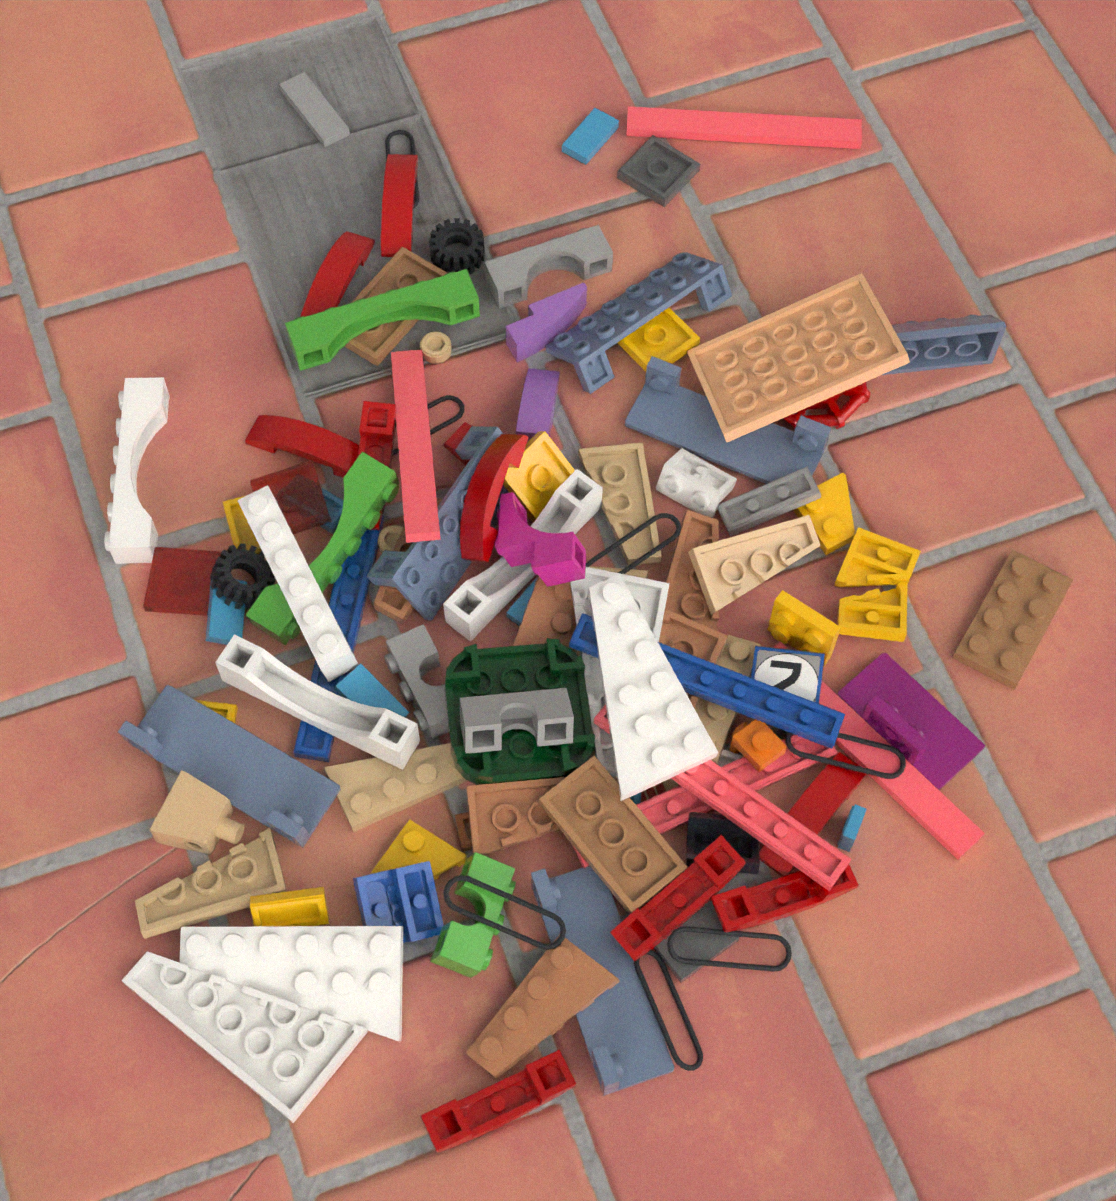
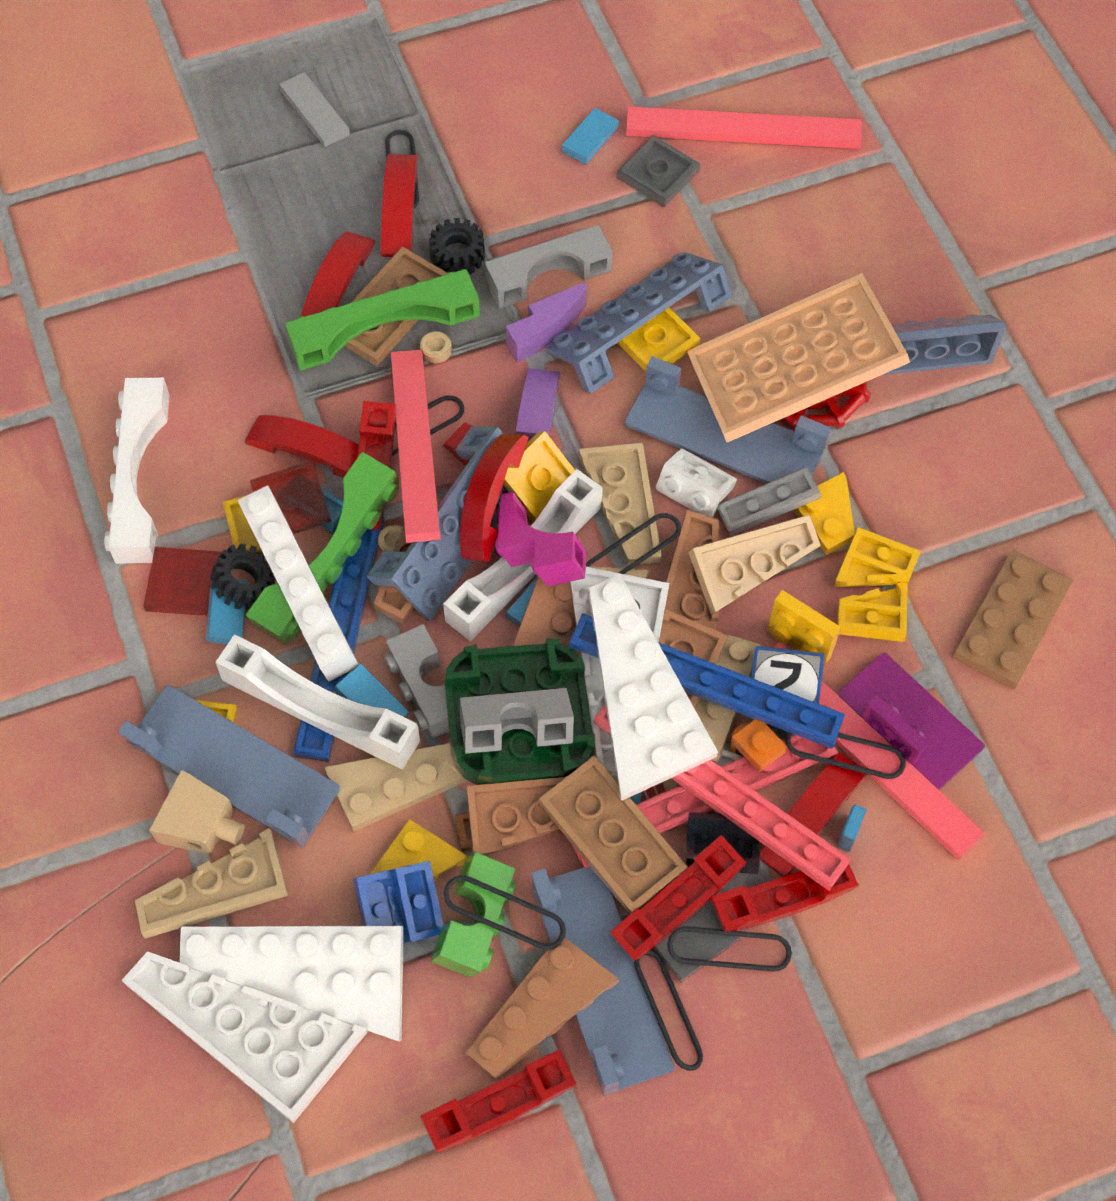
(290, 908): yellow tile -> none

